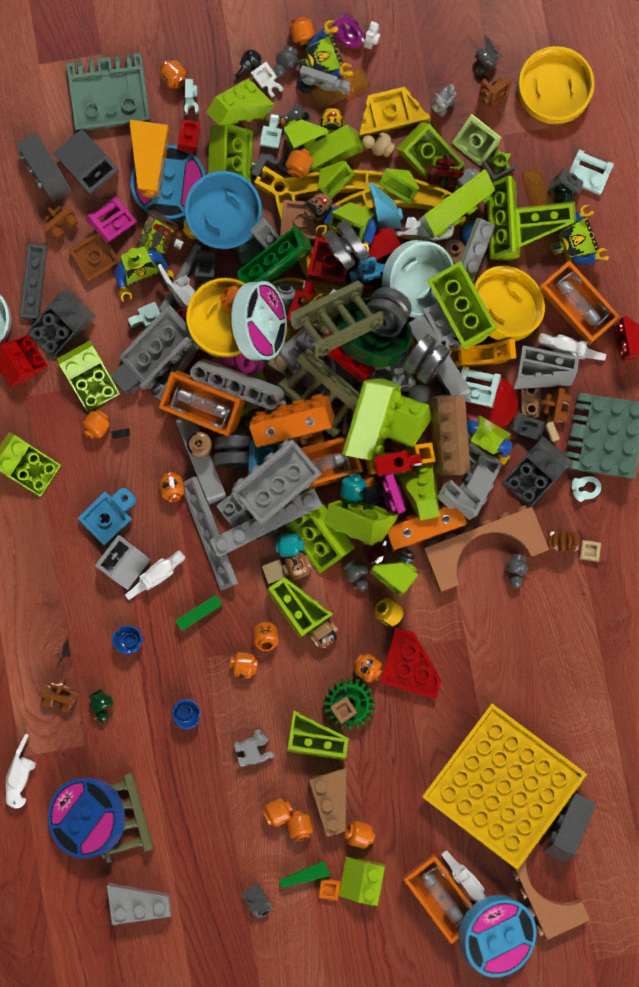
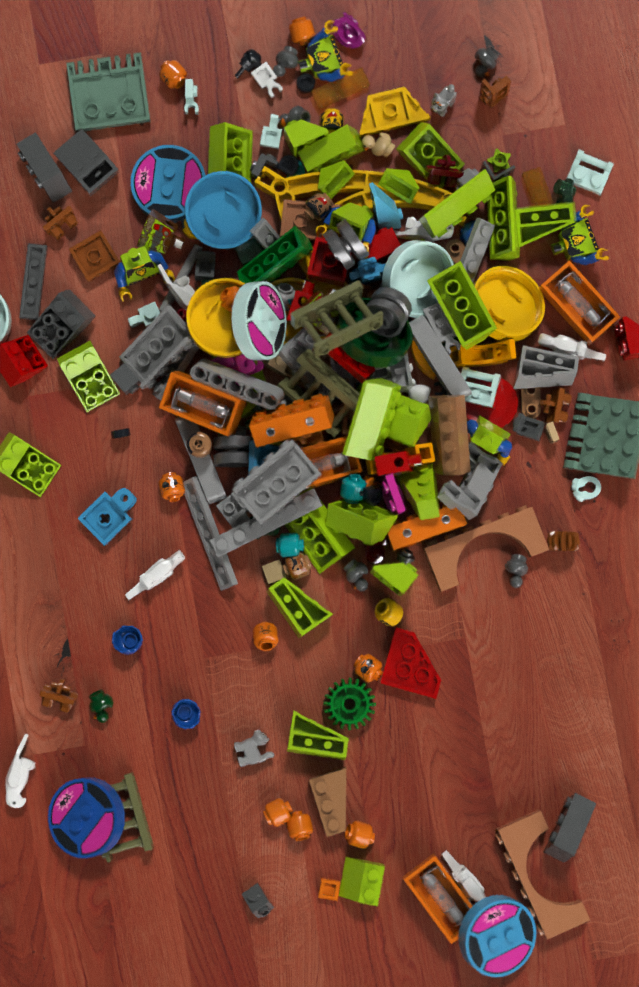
(95, 424): orange head -> none
(115, 224): dark pink plate -> none
(123, 562): light grey slope -> none
(137, 904): light grey wedge -> none
(149, 151): light orange slope -> none
(188, 136): red plate -> none
(199, 612): green piece -> none
(240, 103): lime wedge -> none
(243, 665): orange head -> none
(299, 163): orange head -> none
(307, 874): green piece -> none
(323, 634): medium nougat head -> none
(324, 80): light grey plate -> none
(343, 709): medium nougat plate -> none
(372, 35): white plate -> none
(426, 359): flat silver wheel -> none
(476, 140): yellowish green slope -> none
(504, 786): yellow plate -> none
(537, 472): dark grey slope -> none
(555, 85): yellow brick -> none
(568, 179): dark grey bracket -> none
(590, 550): tan tile -> none

